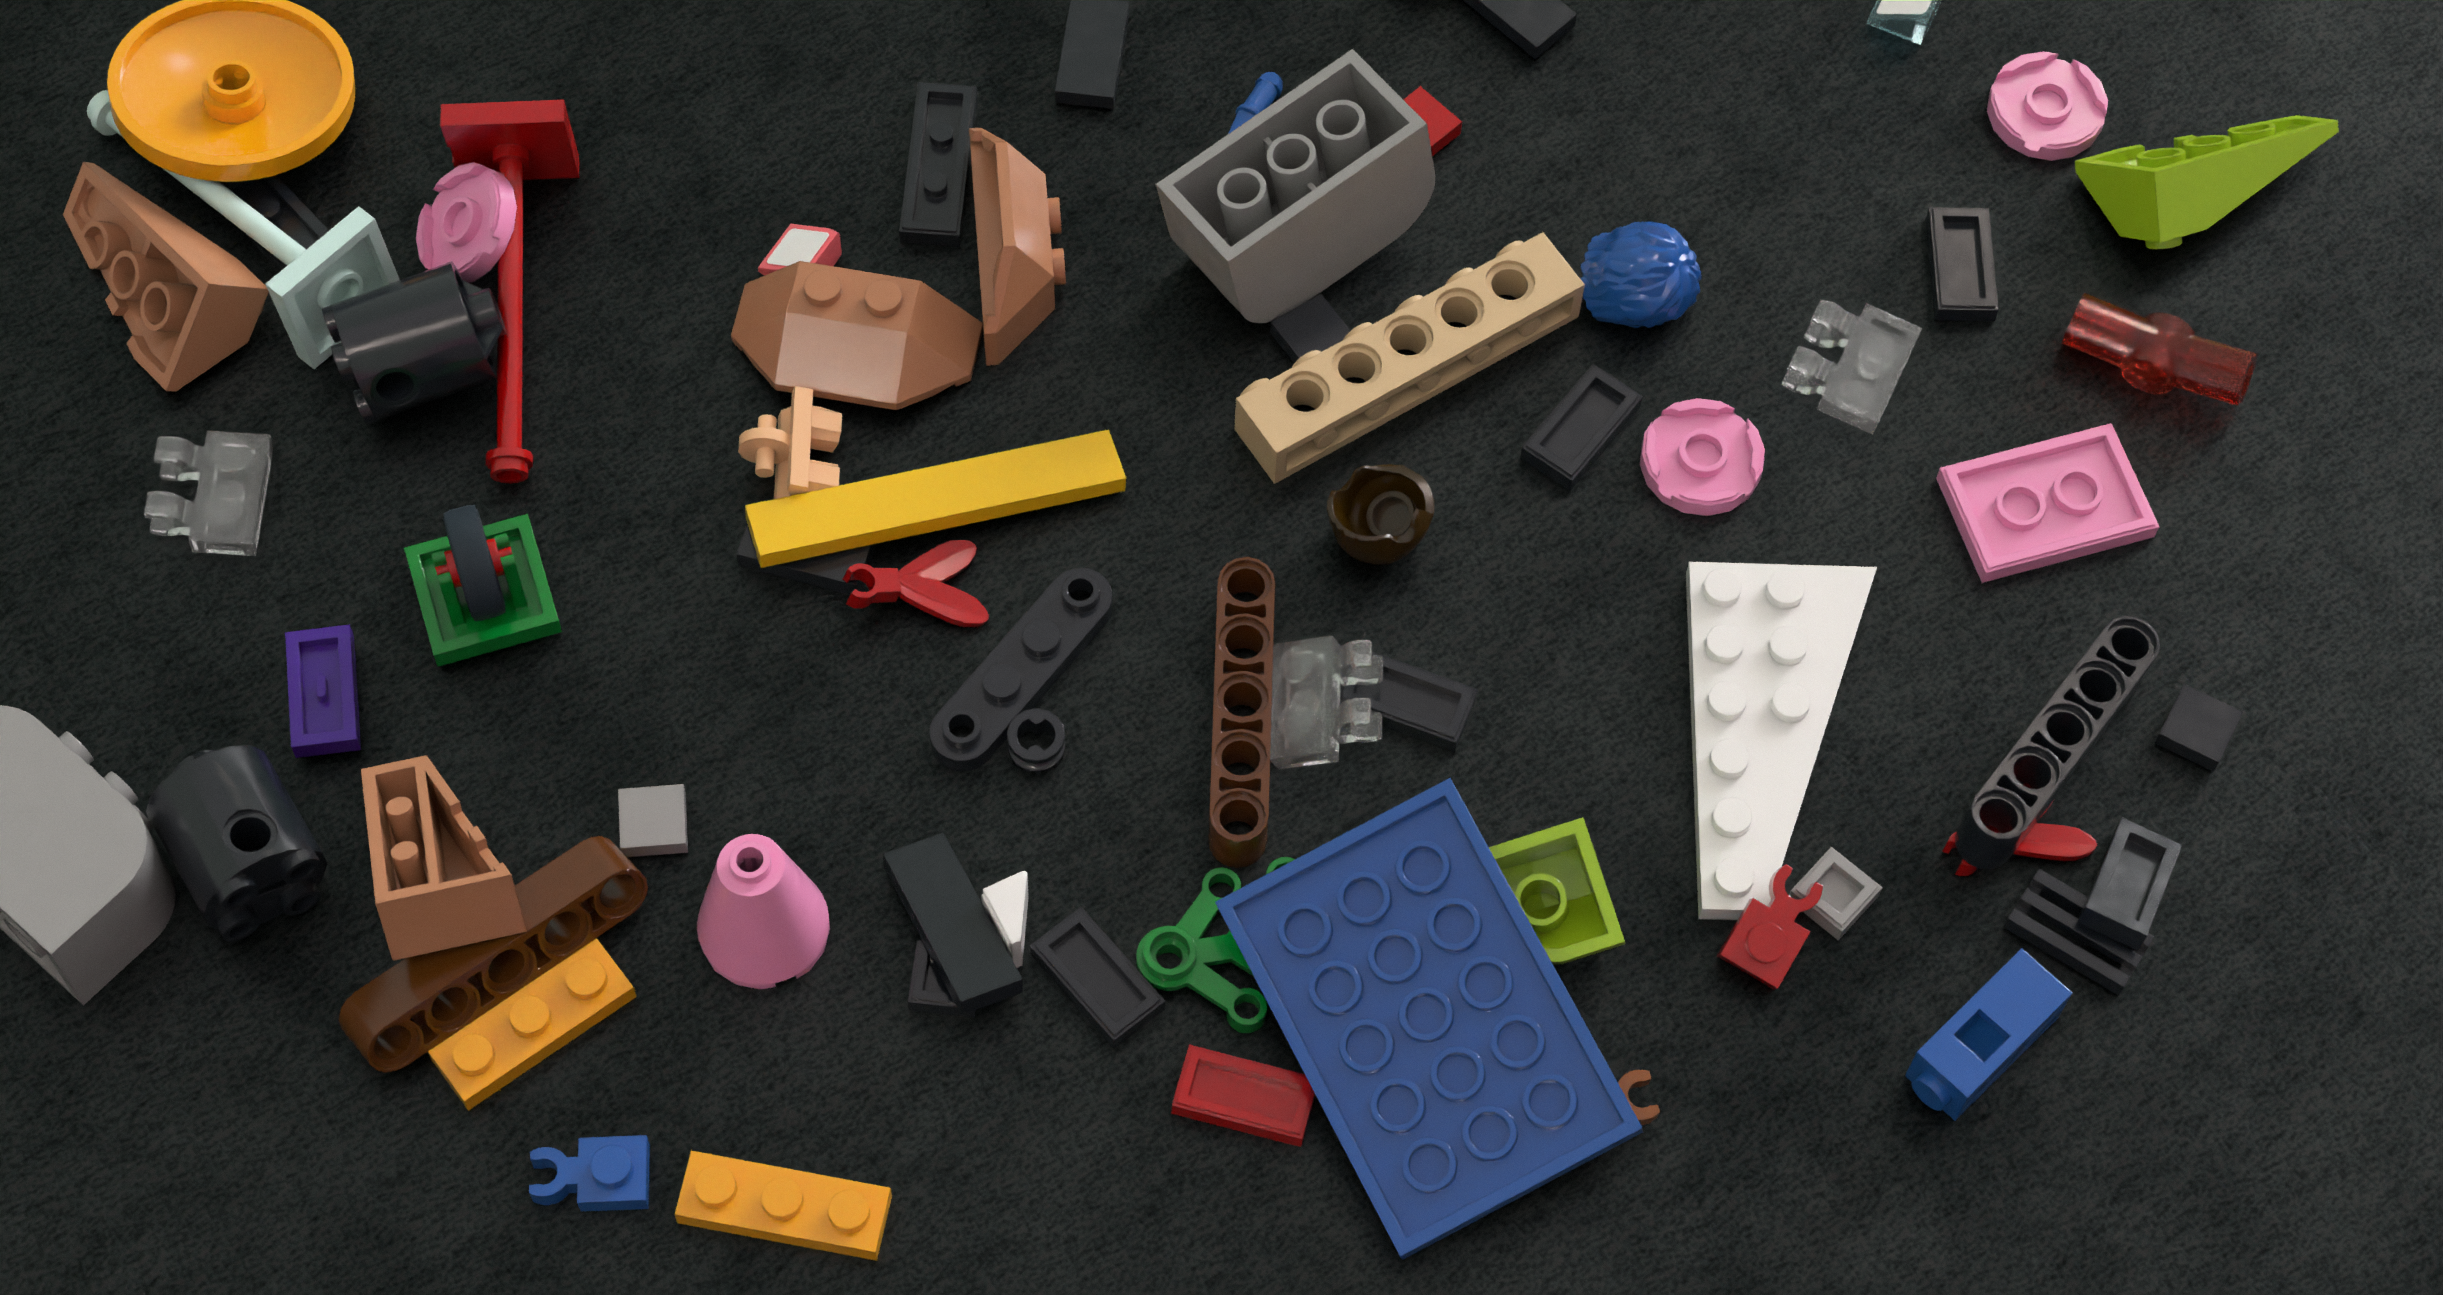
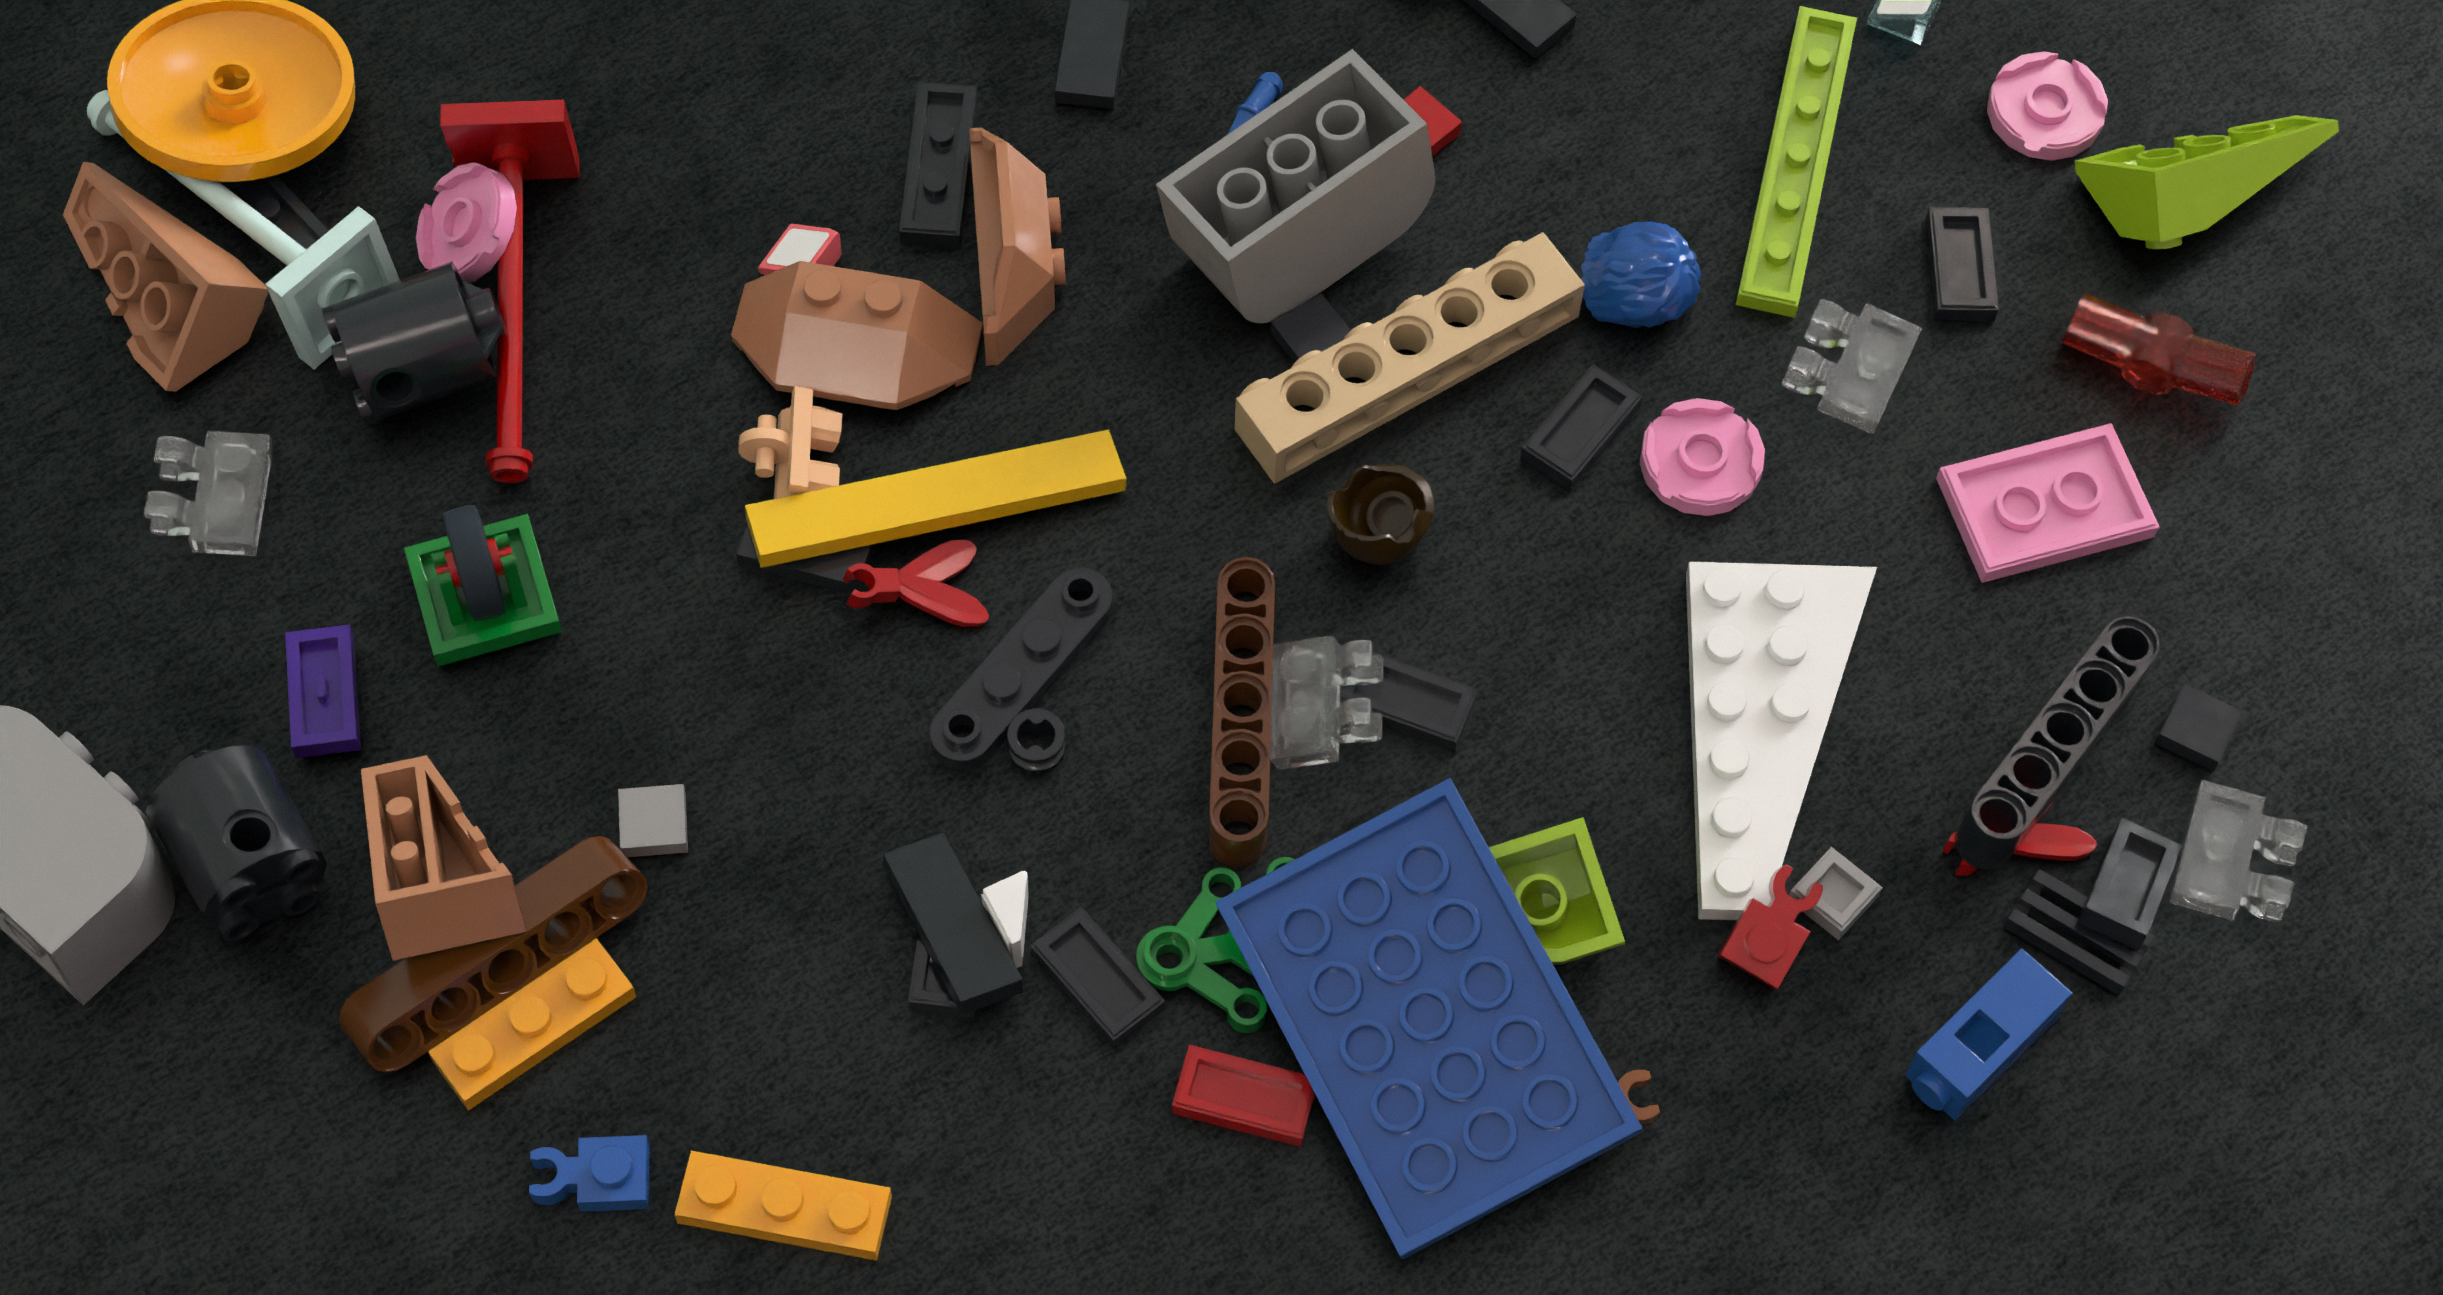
(761, 915): bright pink cone -> none
(1796, 162): none -> lime tile
(2219, 850): none -> clear plate

